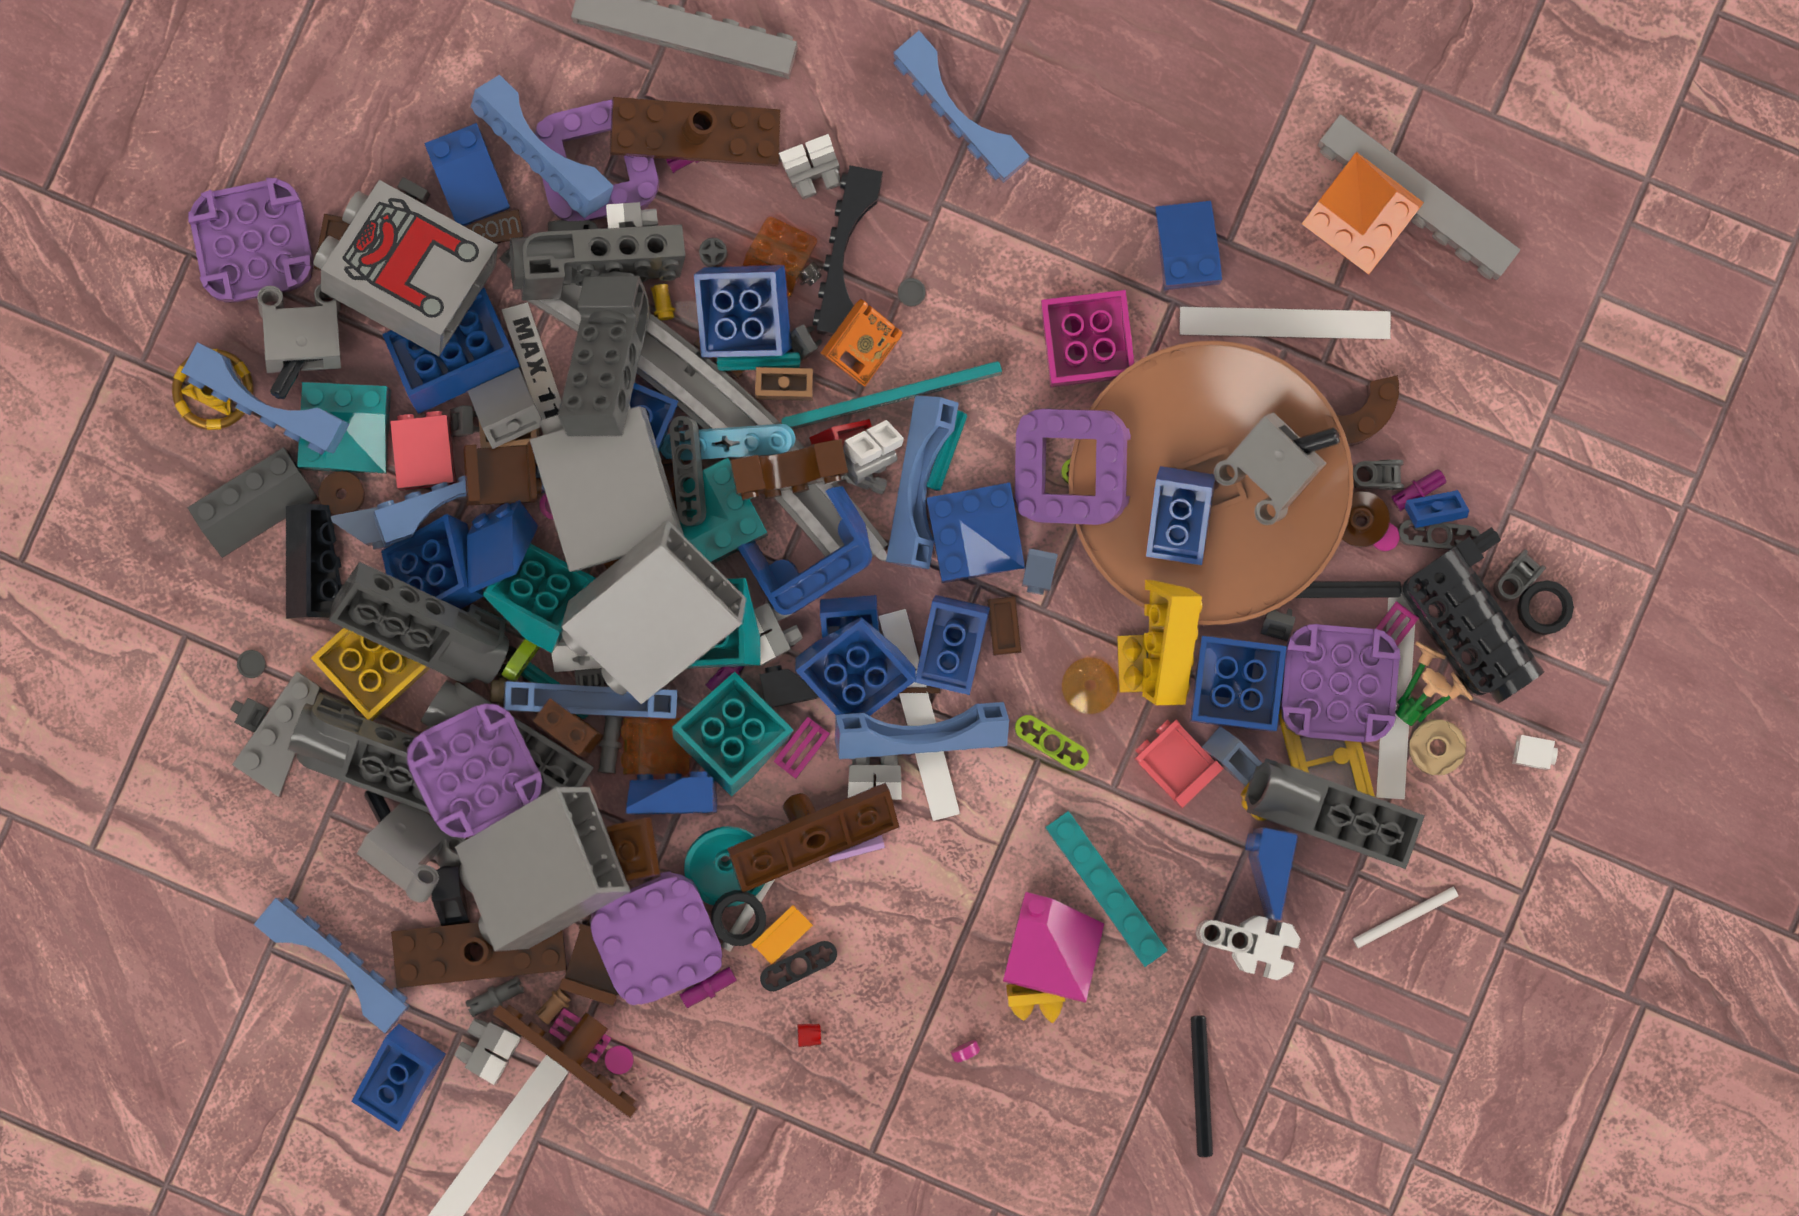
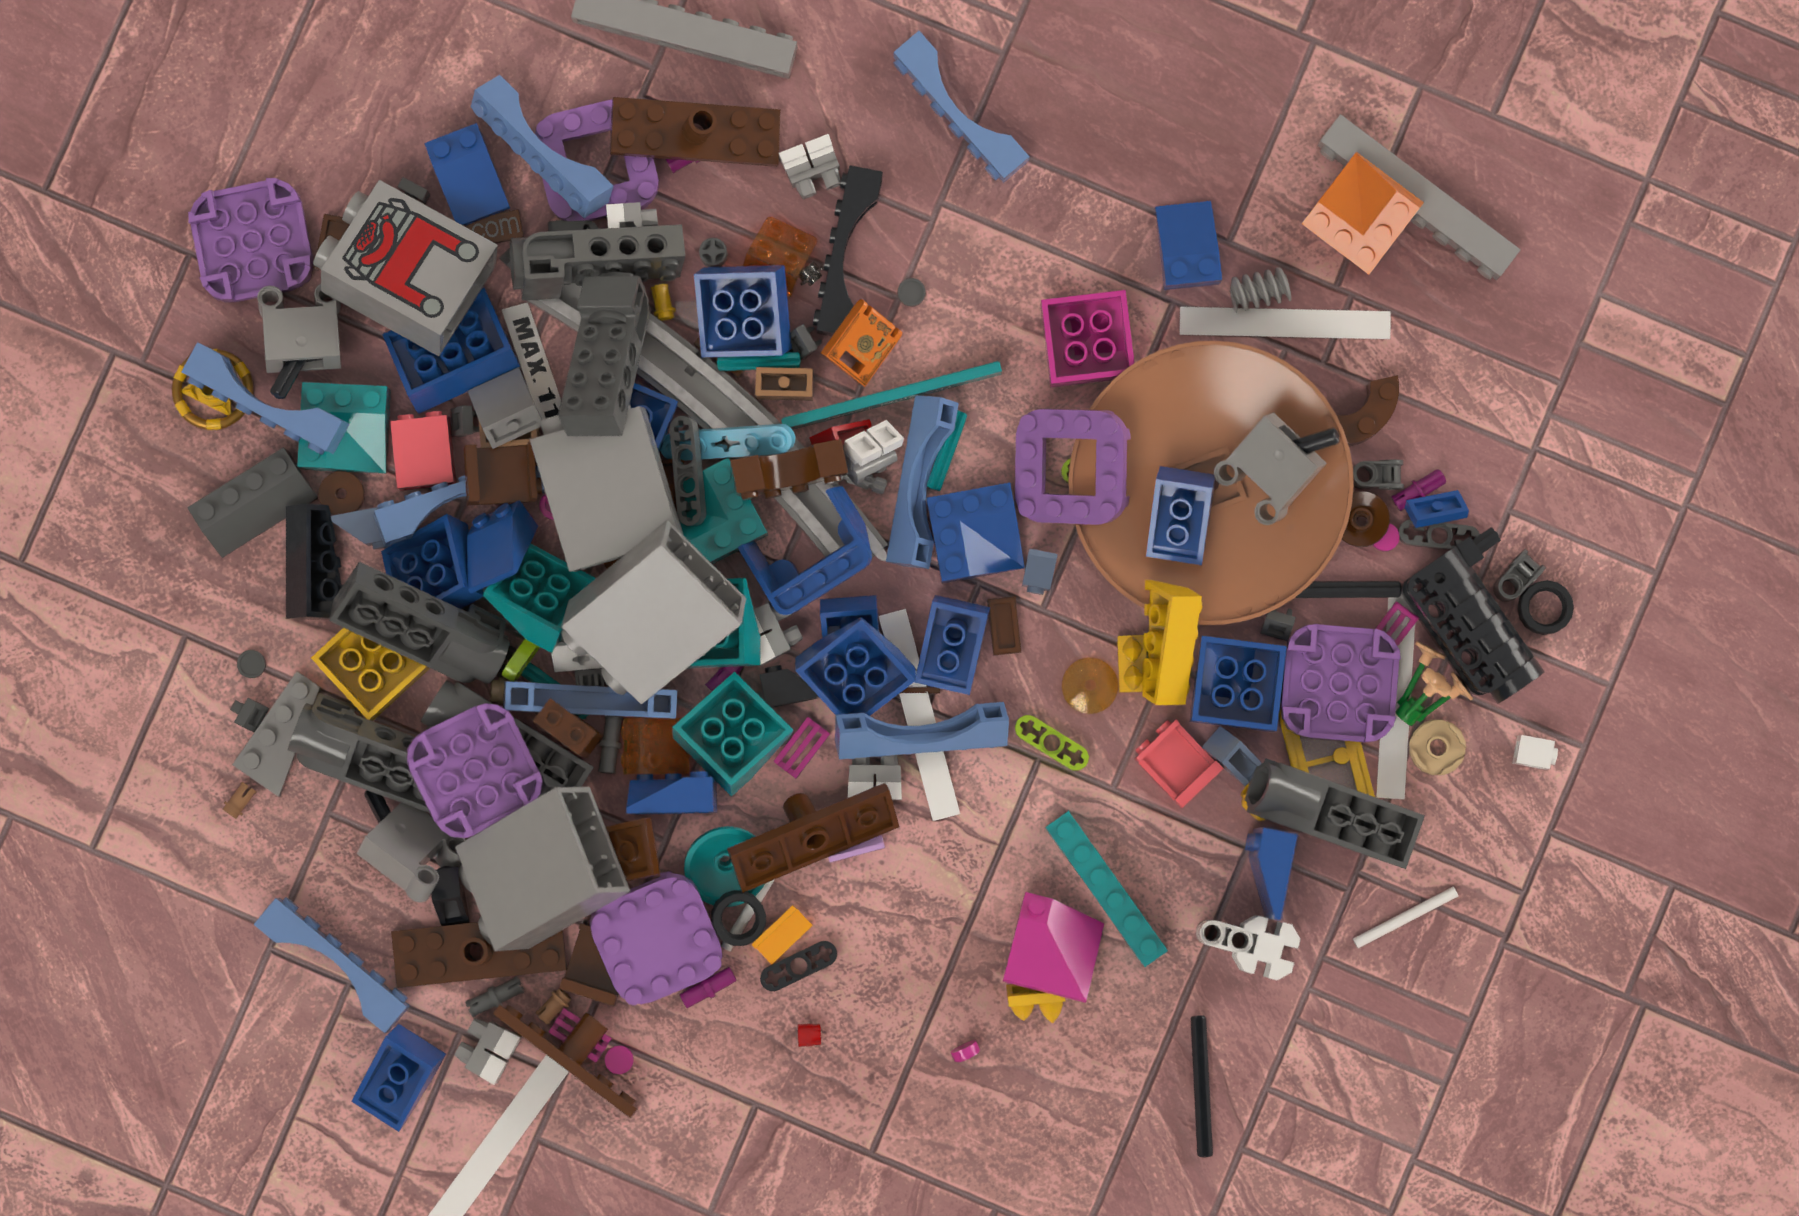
(237, 801): none -> medium nougat pin
(1259, 288): none -> light grey piece

